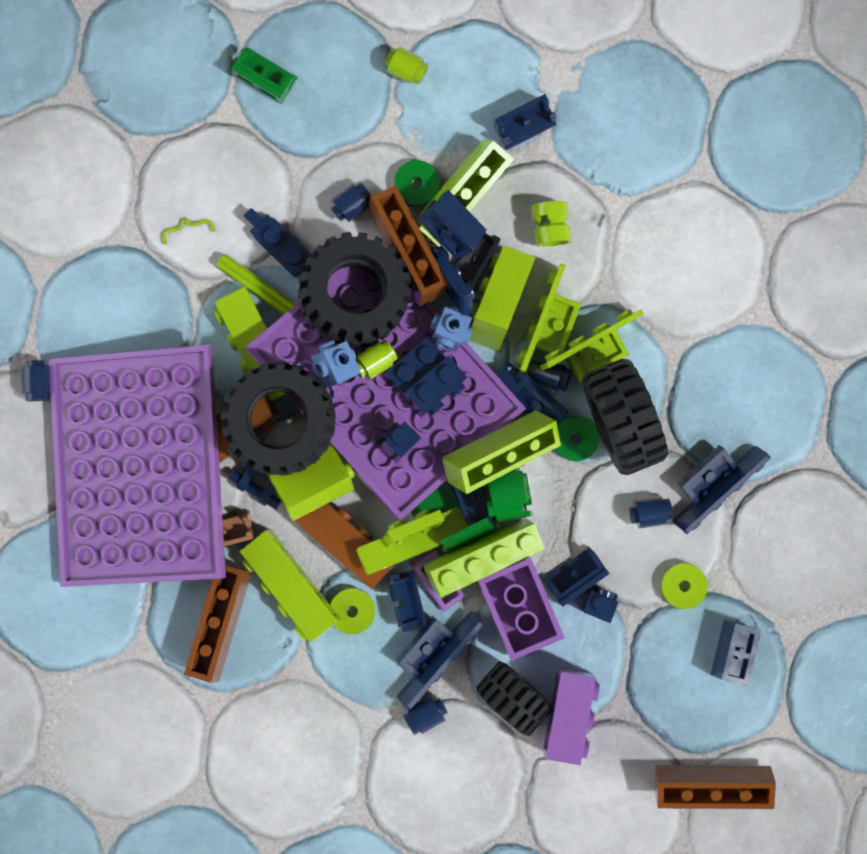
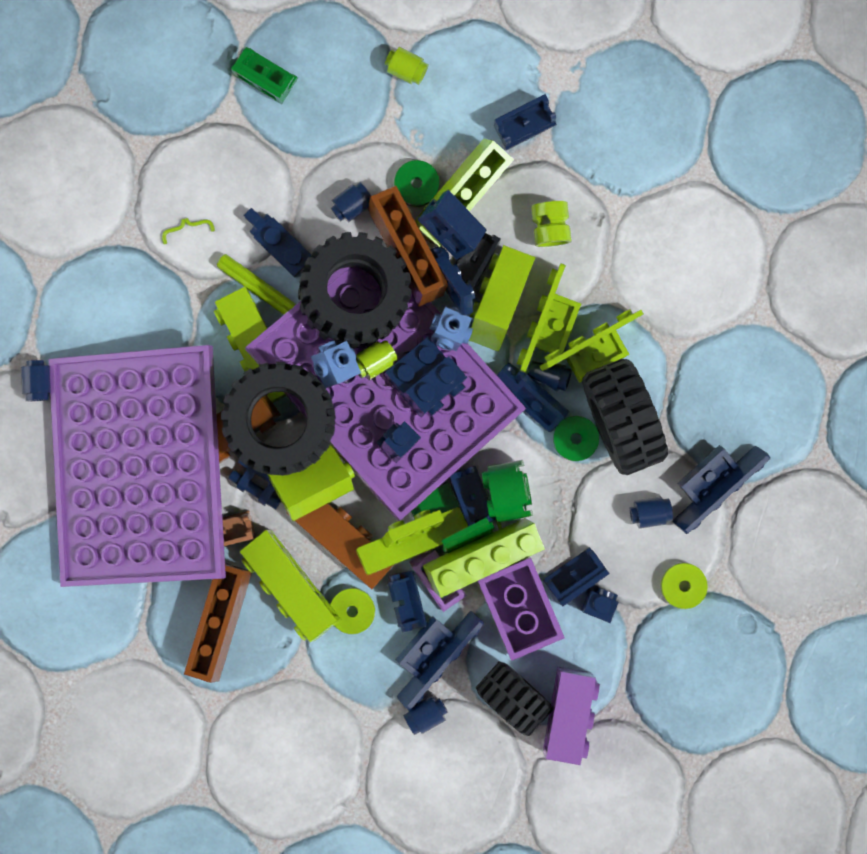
(501, 451): lime brick -> none
(714, 787): dark orange brick -> none
(735, 652): hinge -> none

